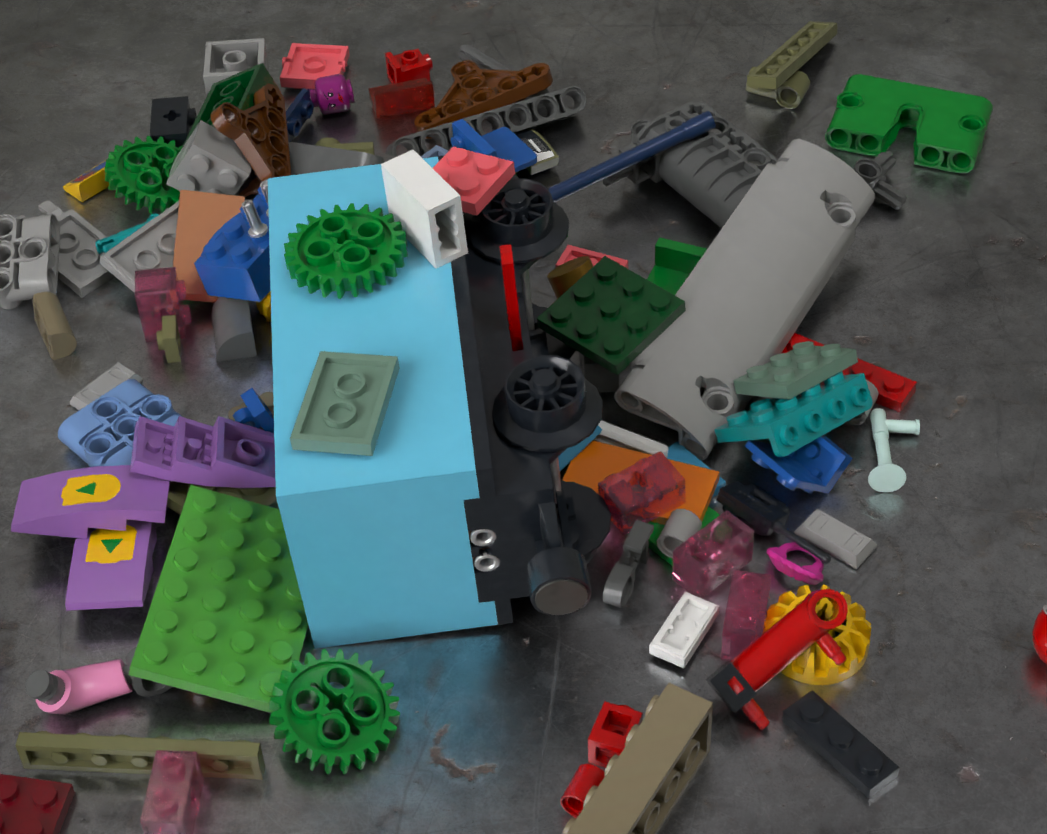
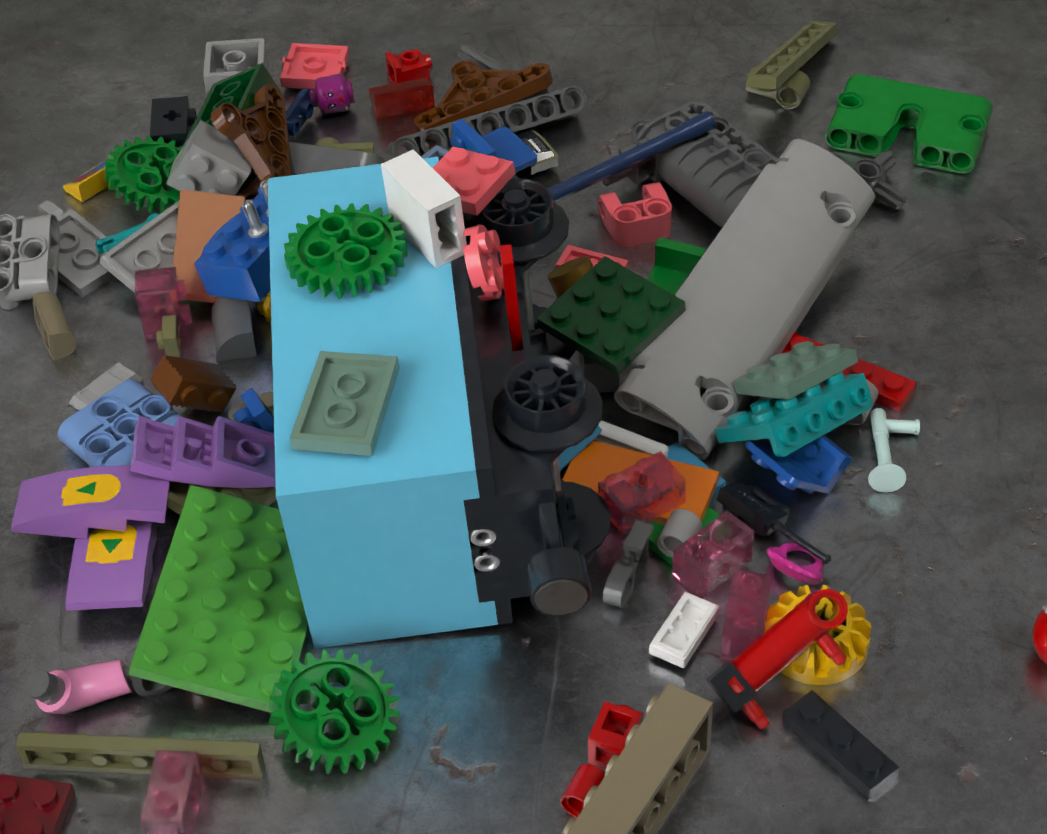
(193, 384): none -> reddish brown brick
(483, 262): none -> coral plate
(639, 220): none -> coral piece
(836, 538): light grey tile -> none

